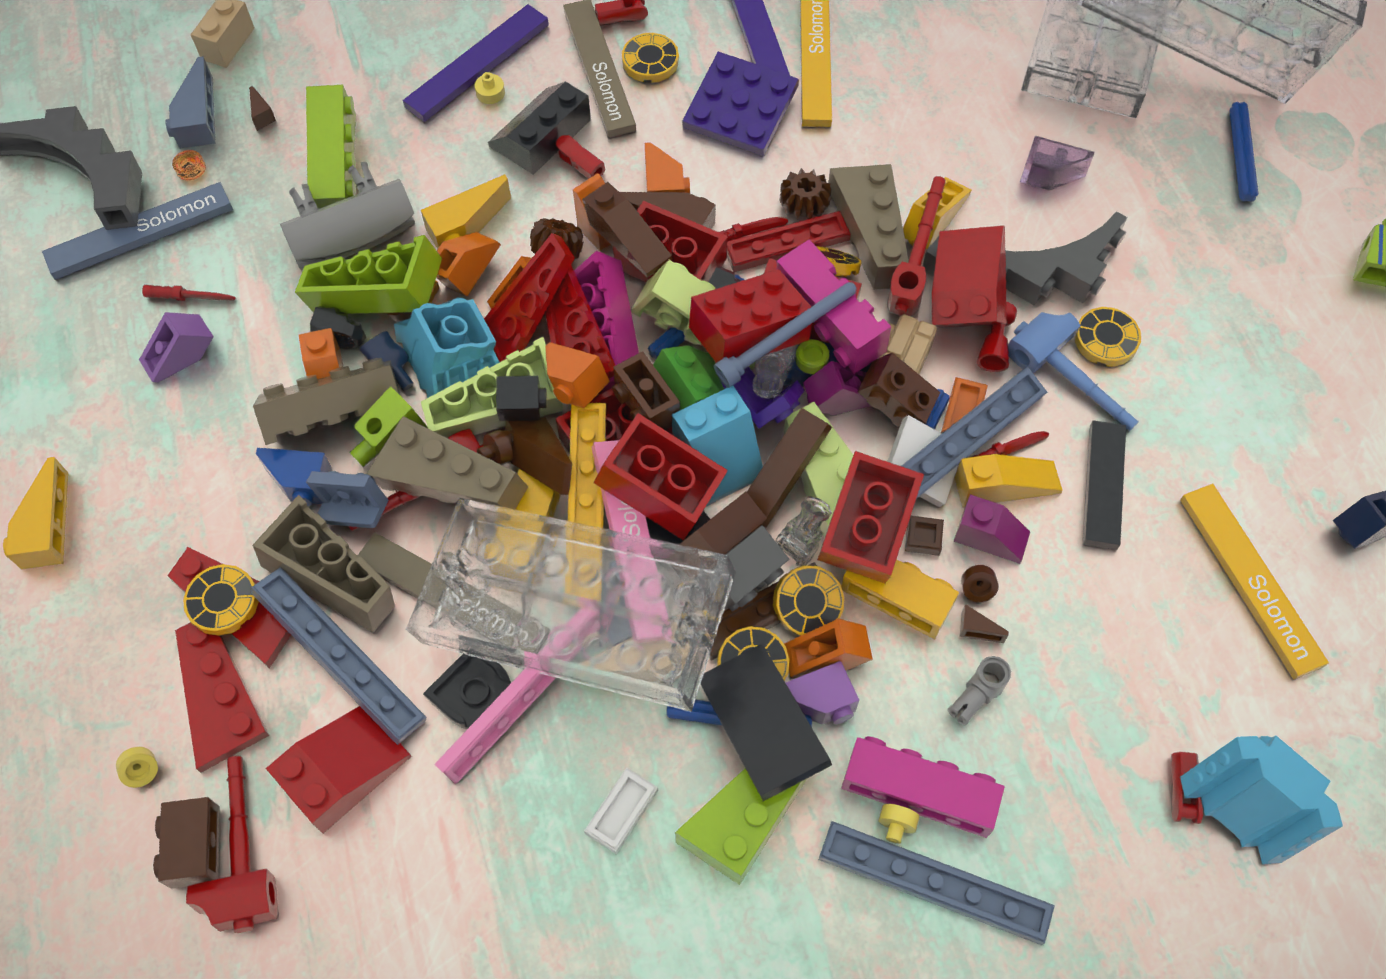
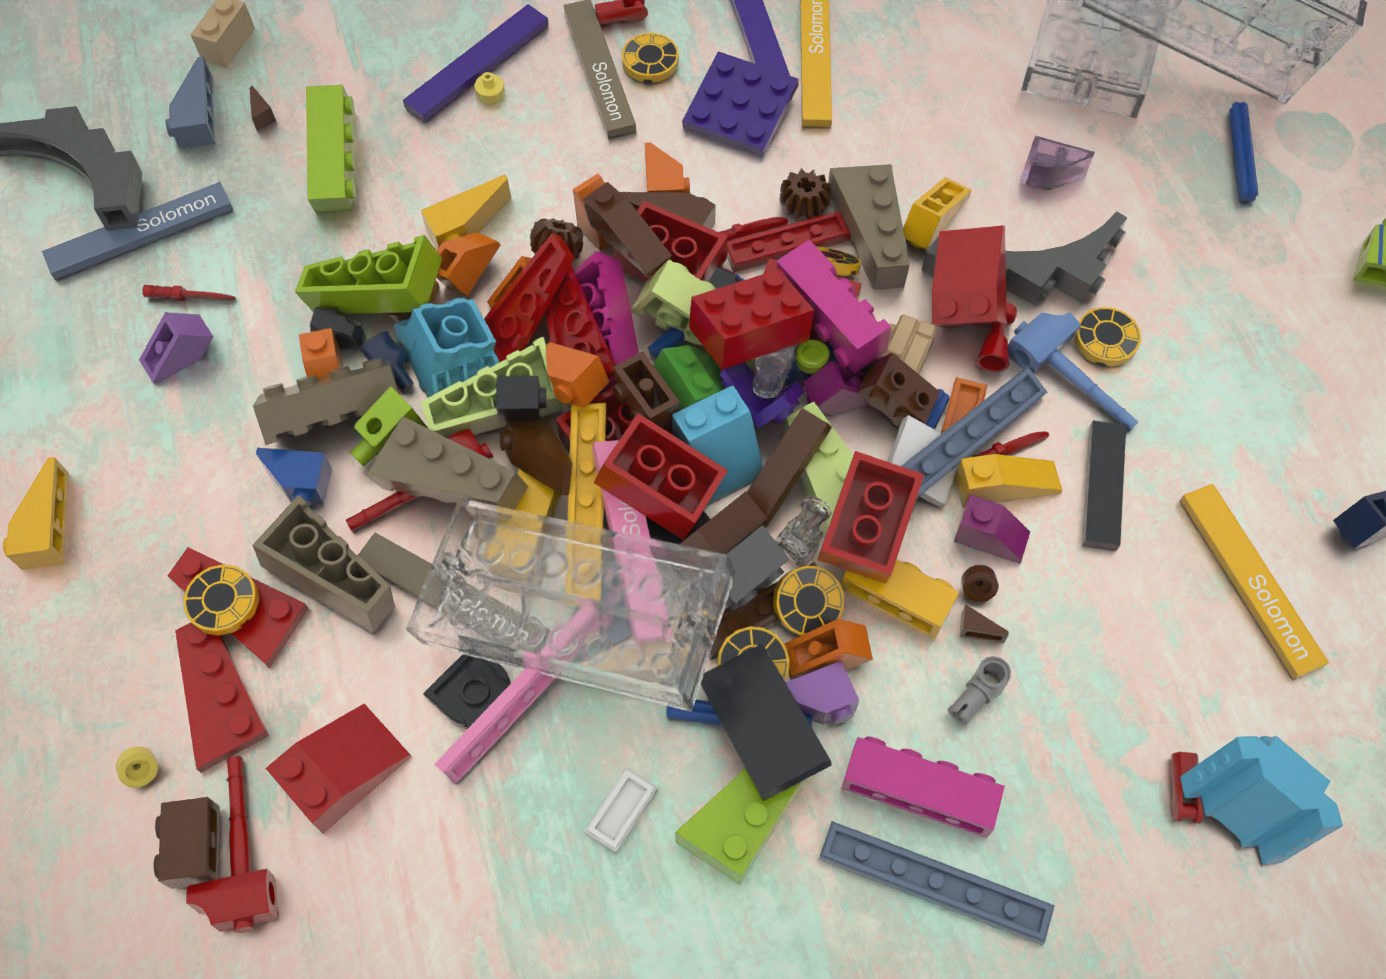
(188, 165): clear orange tile -> none
(338, 655): sand blue tile -> none
(348, 498): sand blue bracket -> none
(349, 224): light grey piece -> none
(497, 447): reddish brown tile -> none
(533, 133): black slope -> none
(579, 157): red bar -> none
(731, 369): sand blue piece -> none
(898, 821): light yellow tile -> none
(910, 277): red piece -> none
(924, 535): reddish brown tile -> none

